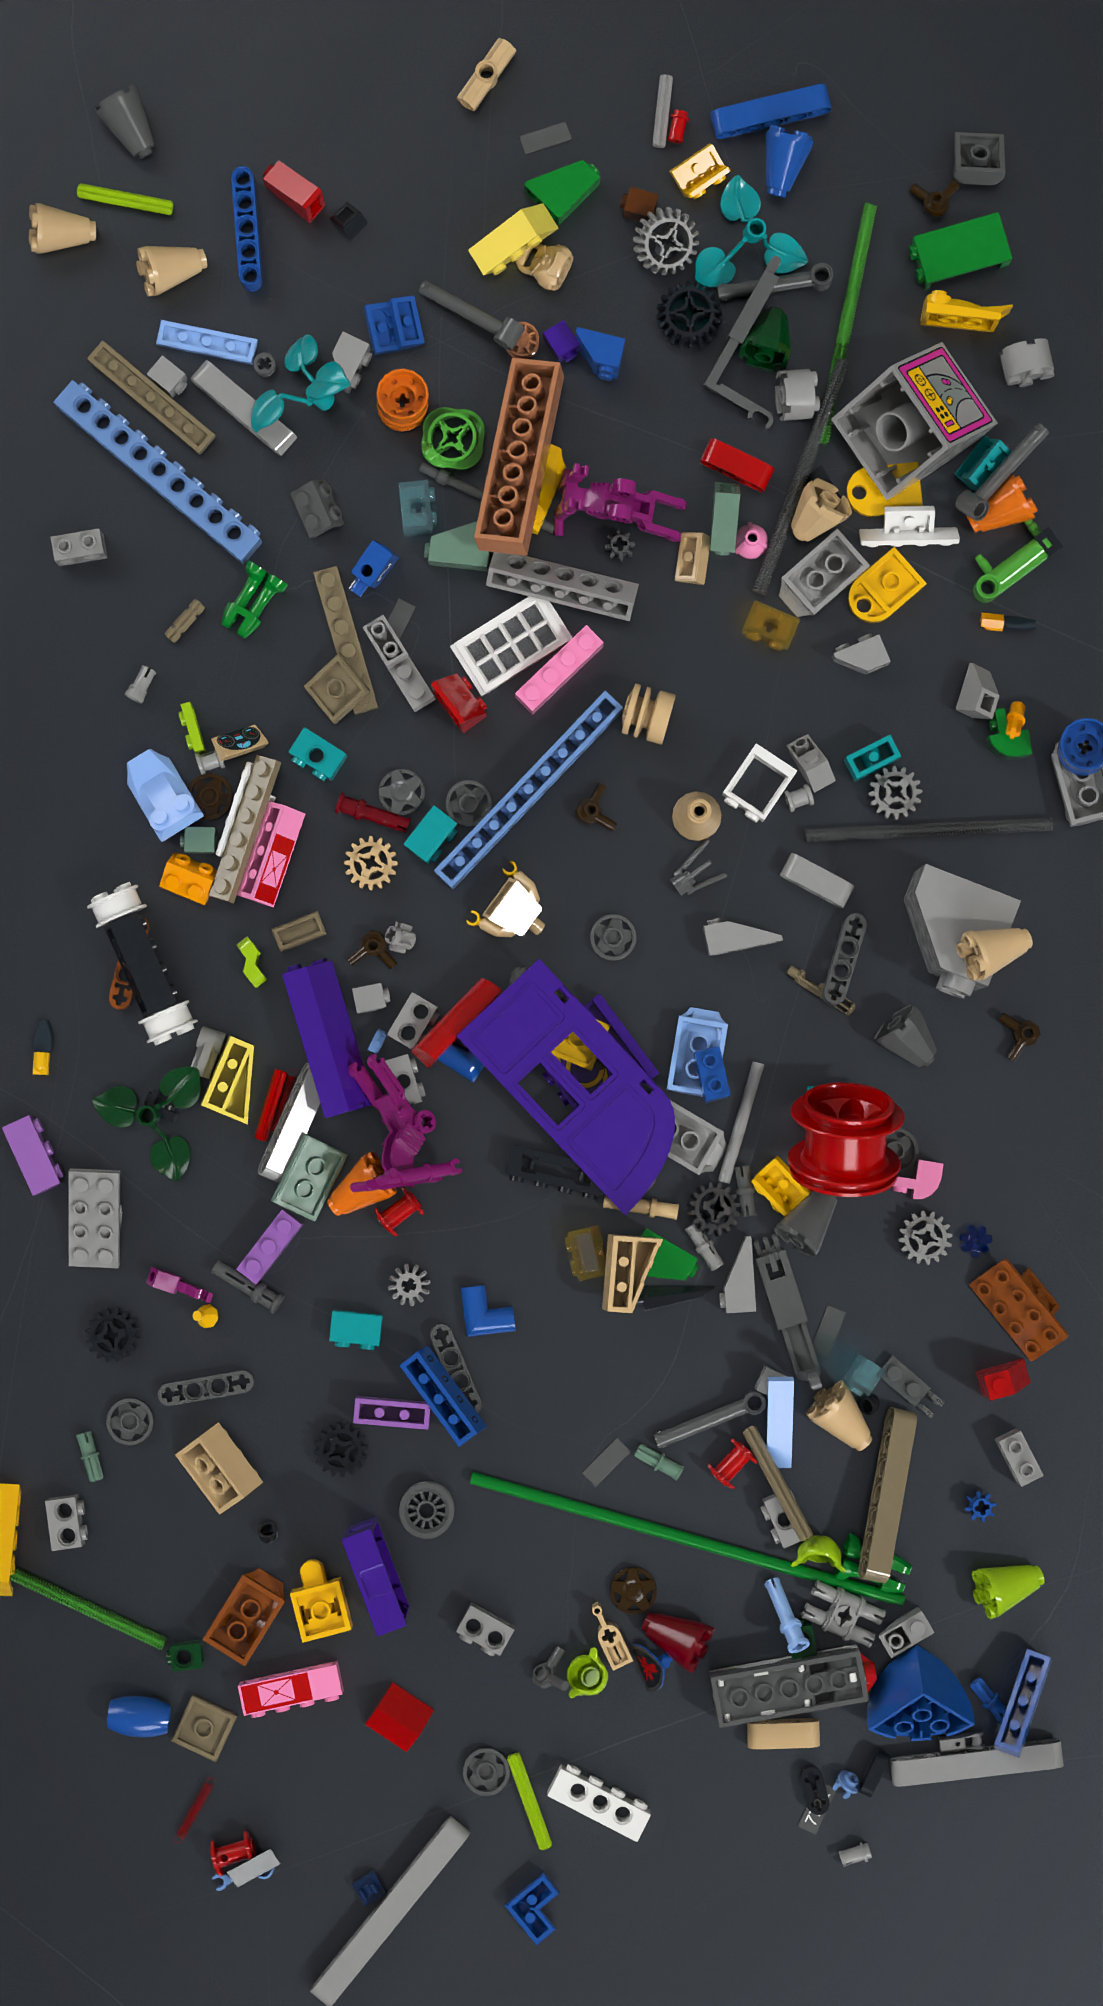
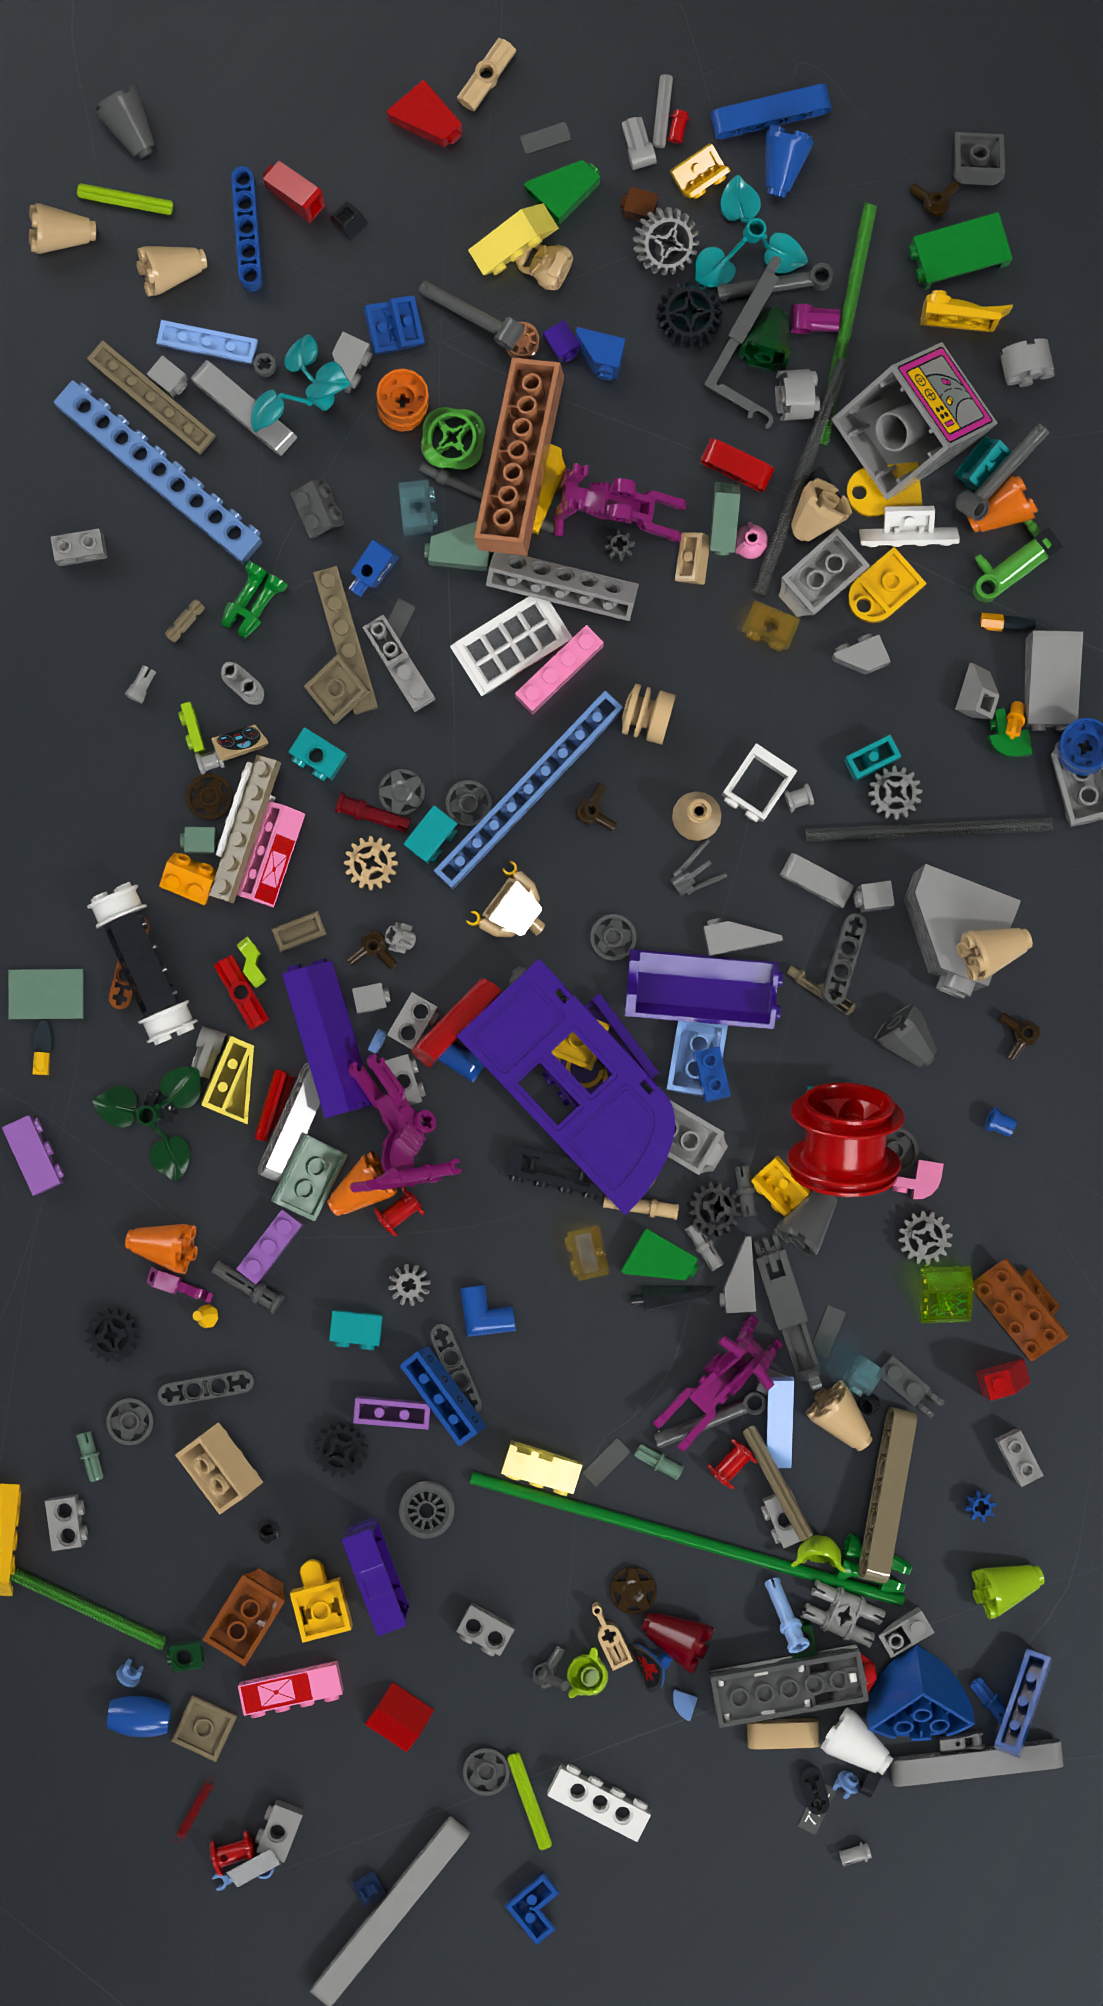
(46, 994): none -> sand green tile
(94, 1218): light grey plate -> none
(129, 1675): none -> medium blue plate
(161, 794): light blue slope -> none
(165, 1245): none -> orange cone
(242, 683): none -> light grey pin
(249, 1006): none -> red piece
(286, 1816): none -> light grey brick
(426, 116): none -> red slope
(459, 702): red slope -> none
(541, 1468): none -> light yellow wedge
(626, 1270): tan wedge -> none
(639, 148): none -> light grey piece
(684, 1703): none -> medium blue tile
(703, 989): none -> dark purple panel
(725, 1376): none -> magenta piece
(741, 1122): light grey piece -> none
(808, 319): none -> magenta piece
(811, 763): light grey slope -> none
(856, 1744): none -> white cone
(874, 896): none -> light grey brick
(946, 1294): none -> clear neon green slope
(971, 1239): clear blue plant -> none
(1000, 1122): none -> blue bush
(1052, 679): none -> light grey slope

